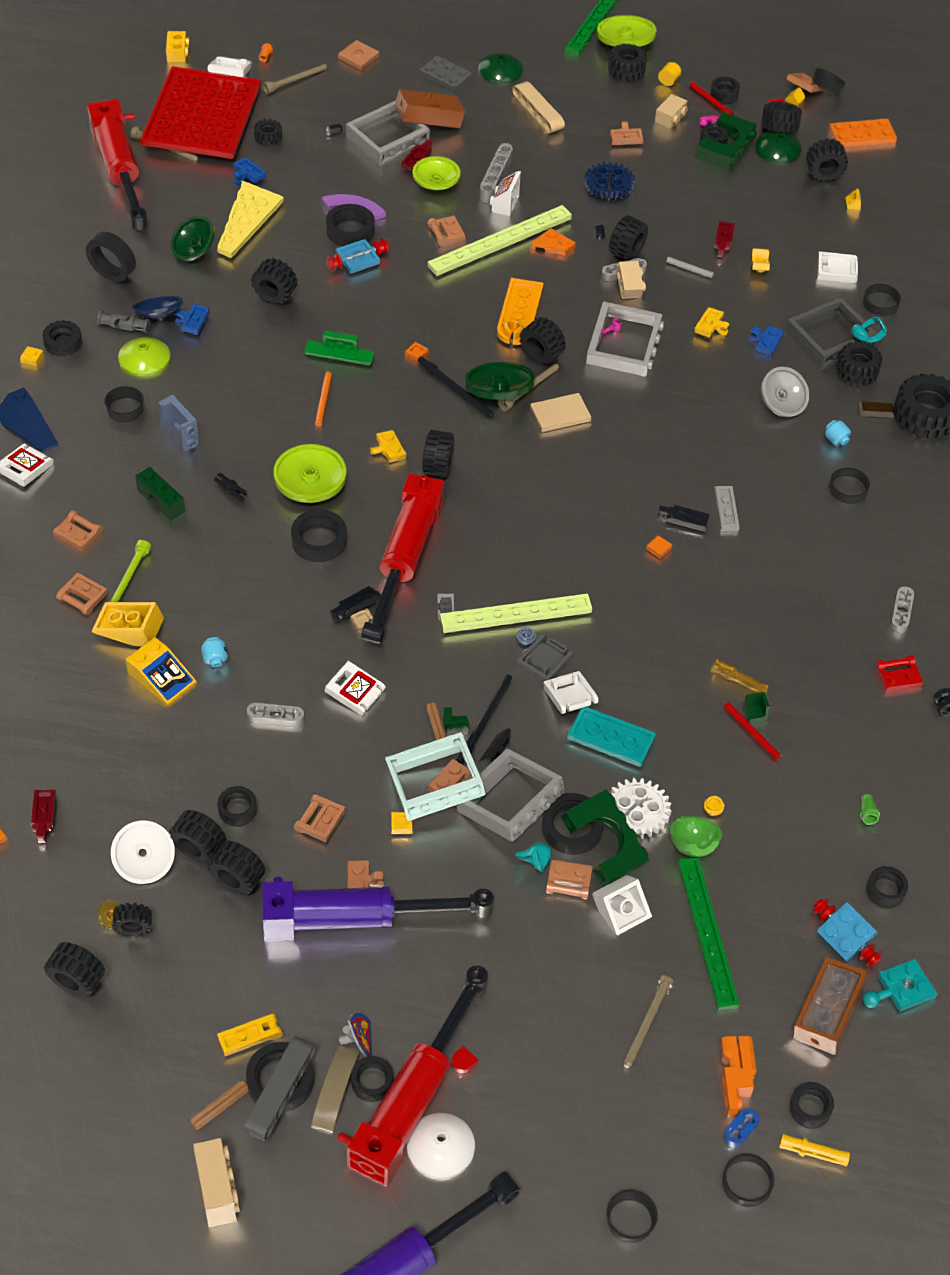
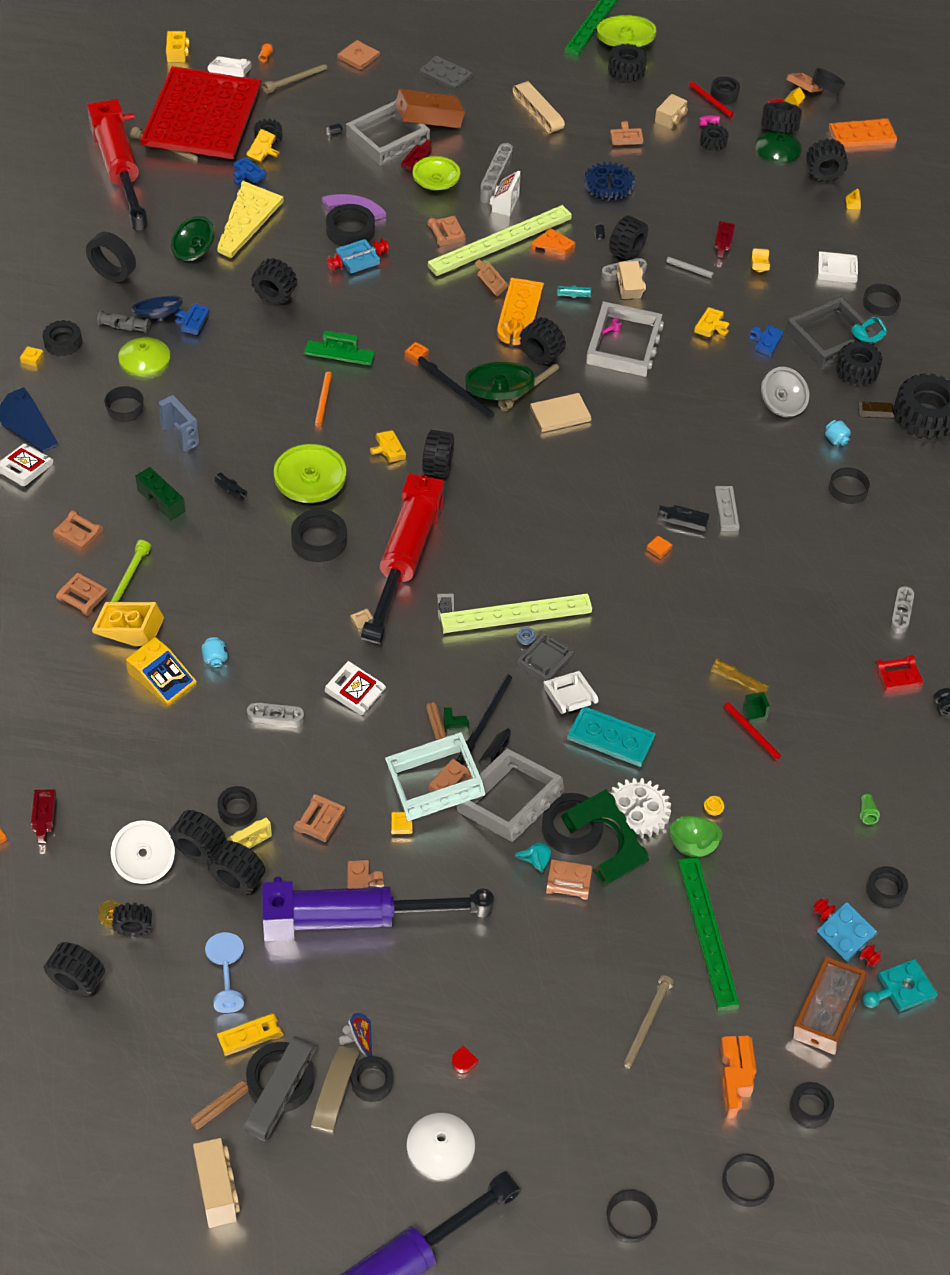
(223, 950): none -> light blue piece
(253, 834): none -> light yellow bracket
(262, 147): none -> yellow plate
(355, 603): black hinge -> none
(379, 1145): red piece -> none
(491, 277): none -> medium nougat hinge
(500, 68): dark green dish -> none
(574, 291): none -> teal pin
(622, 904): white slope -> none
(669, 74): yellow piece -> none
(727, 154): dark green arch -> none
(745, 1131): blue beam -> none
(815, 1150): yellow pin -> none

